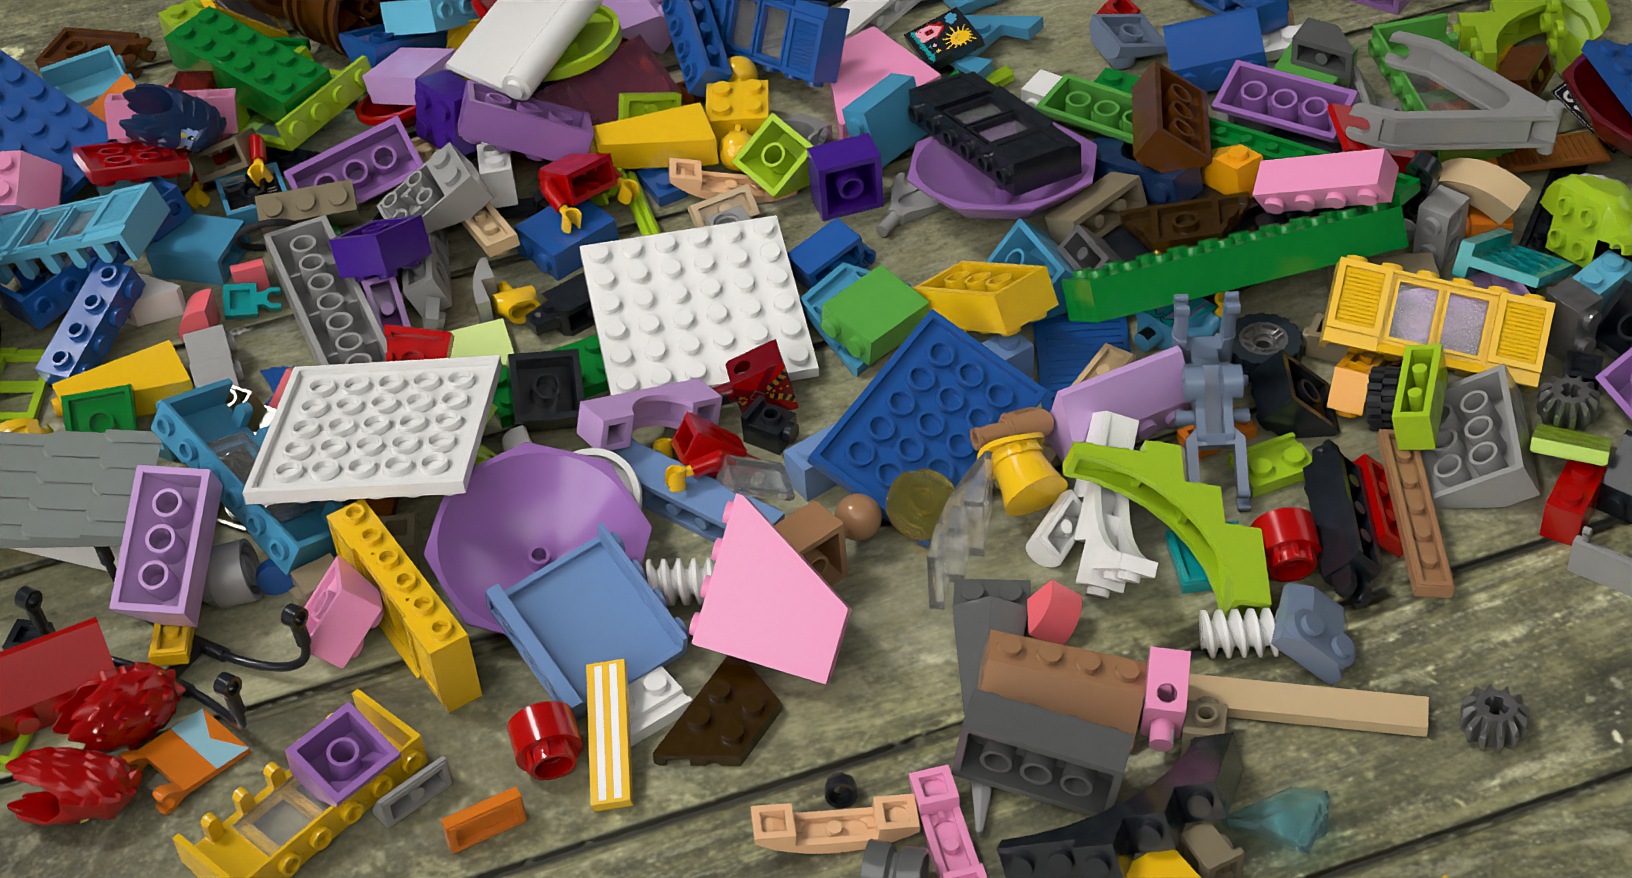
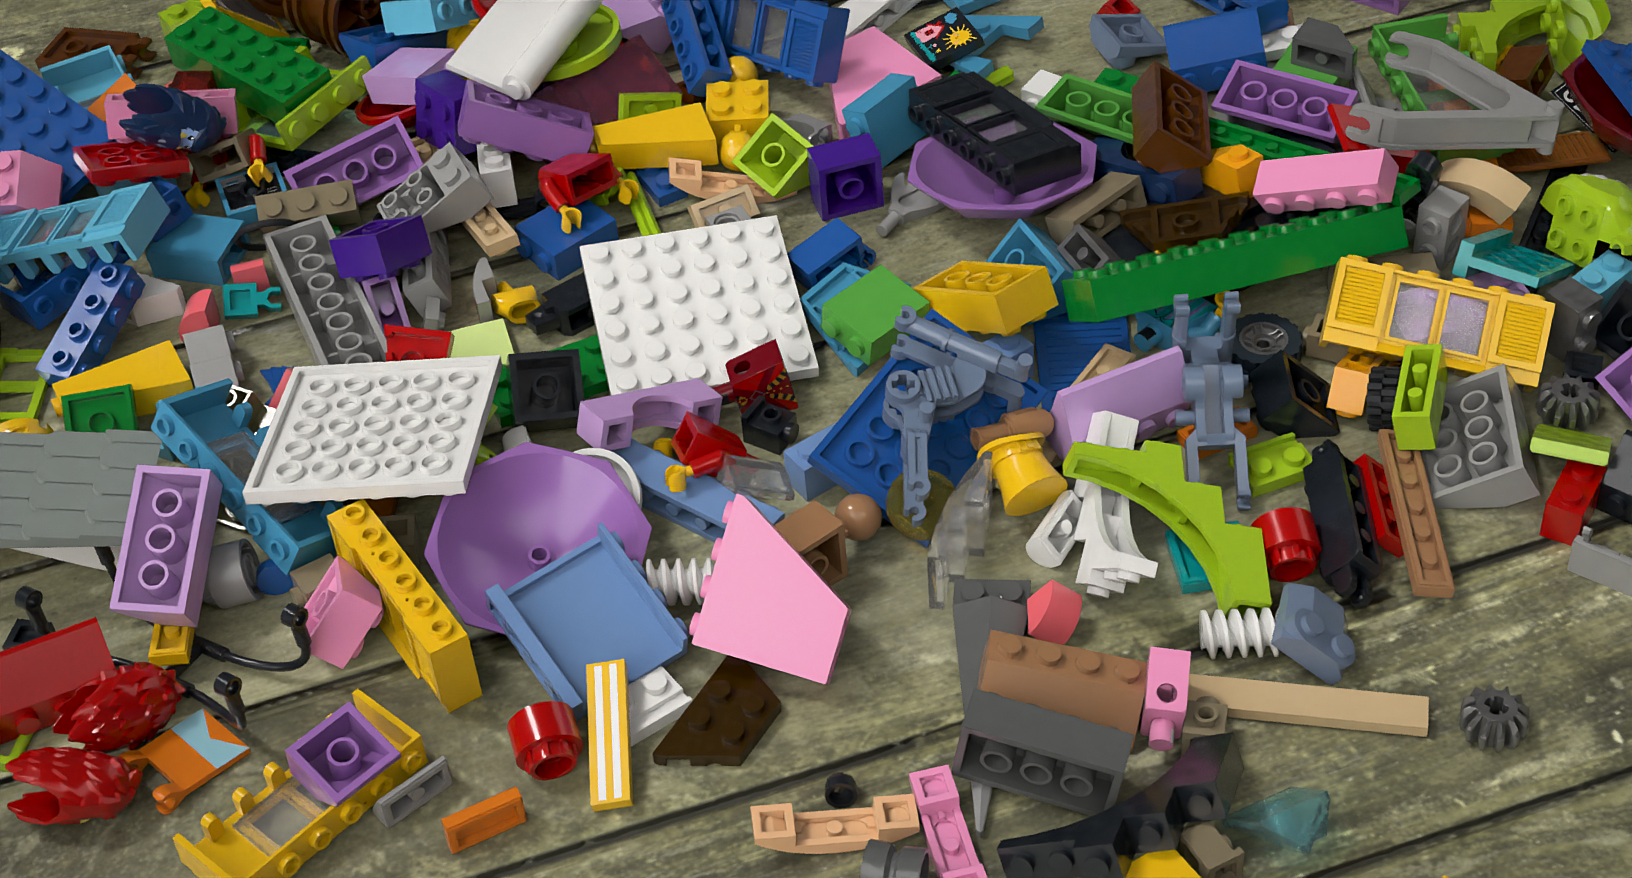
(941, 393): none -> sand blue piece

